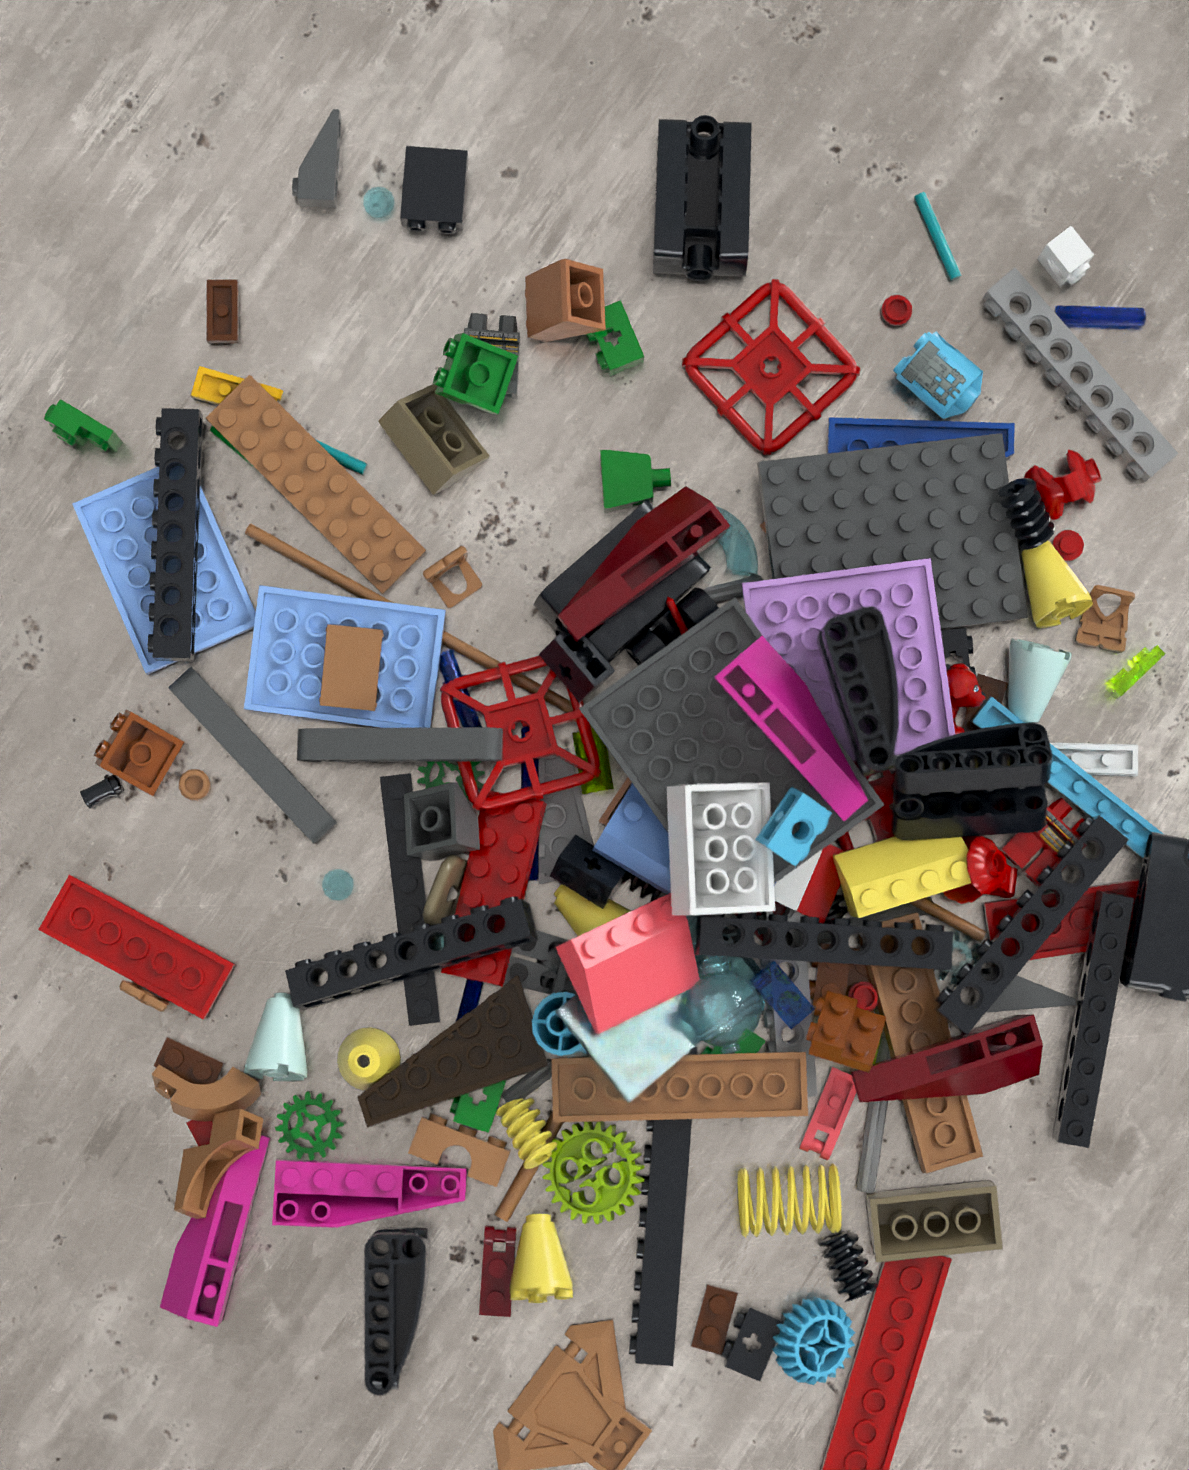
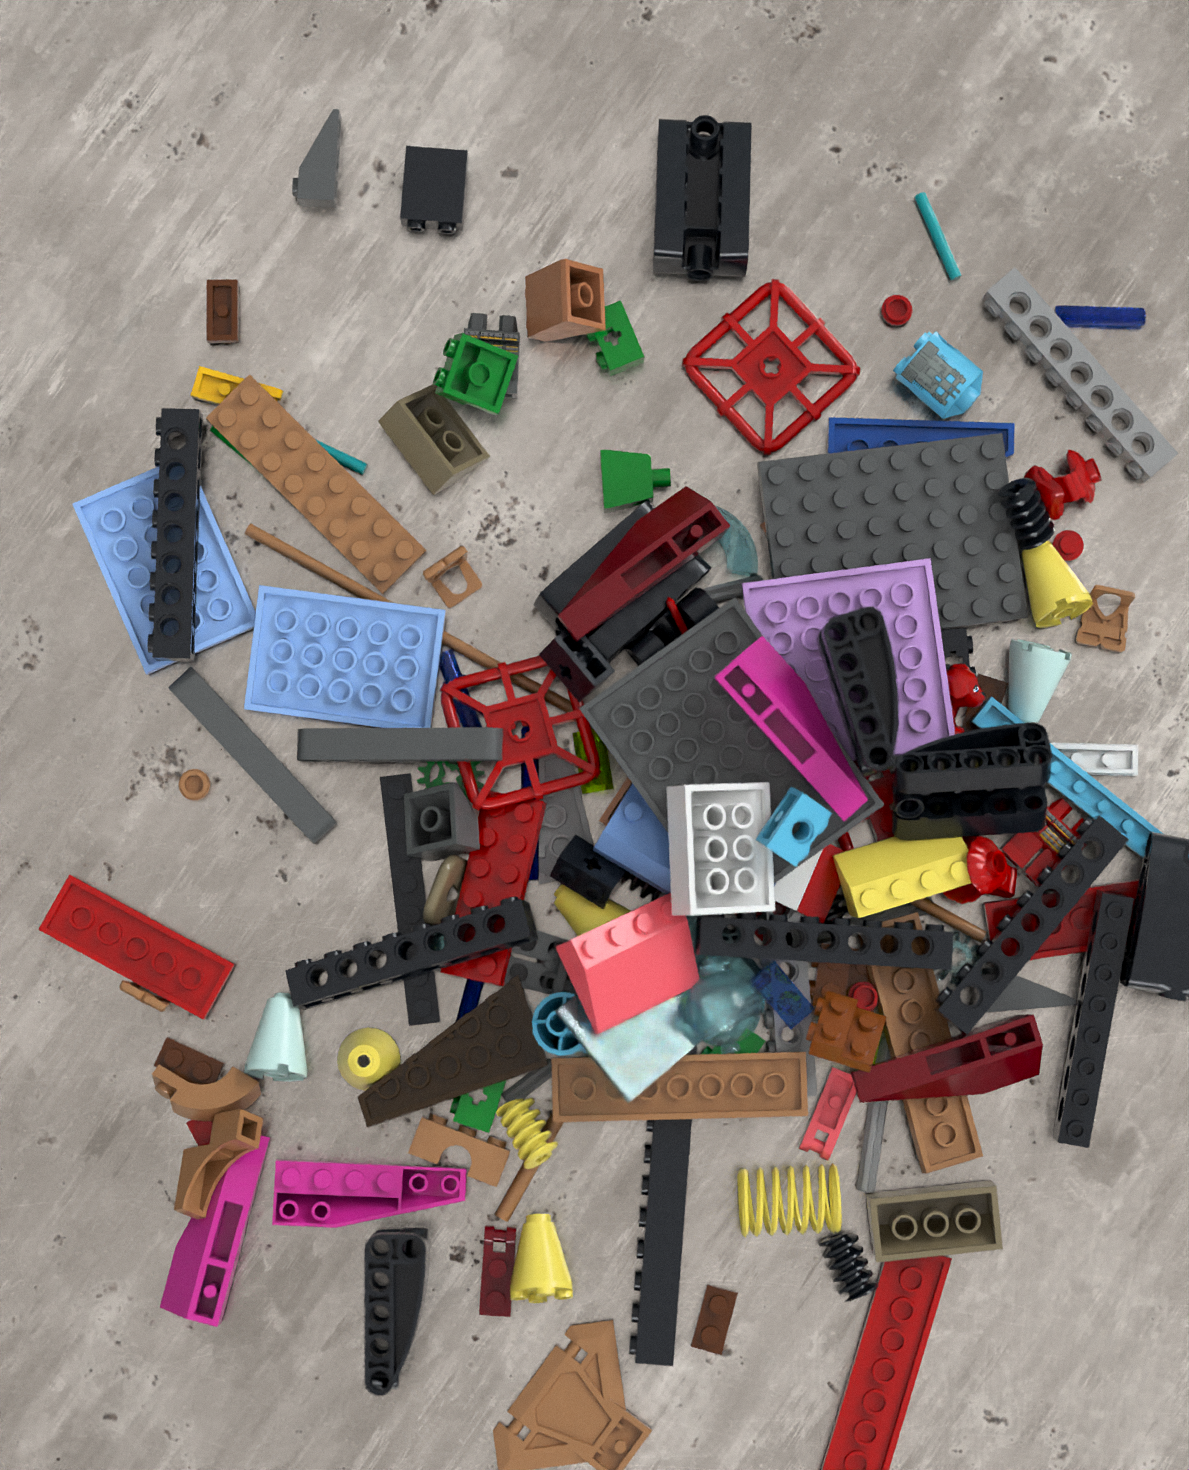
(75, 426): green plate -> none
(101, 791): black pin -> none
(138, 751): dark orange plate -> none
(316, 1139): green gear -> none
(337, 884): clear light blue plate -> none
(351, 667): medium nougat piece -> none
(378, 202): clear light blue plate -> none
(609, 1196): lime gear -> none
(751, 1361): black brick -> none
(807, 1335): medium azure gear -> none
(1066, 257): white brick -> none
(1143, 661): clear neon green plate -> none

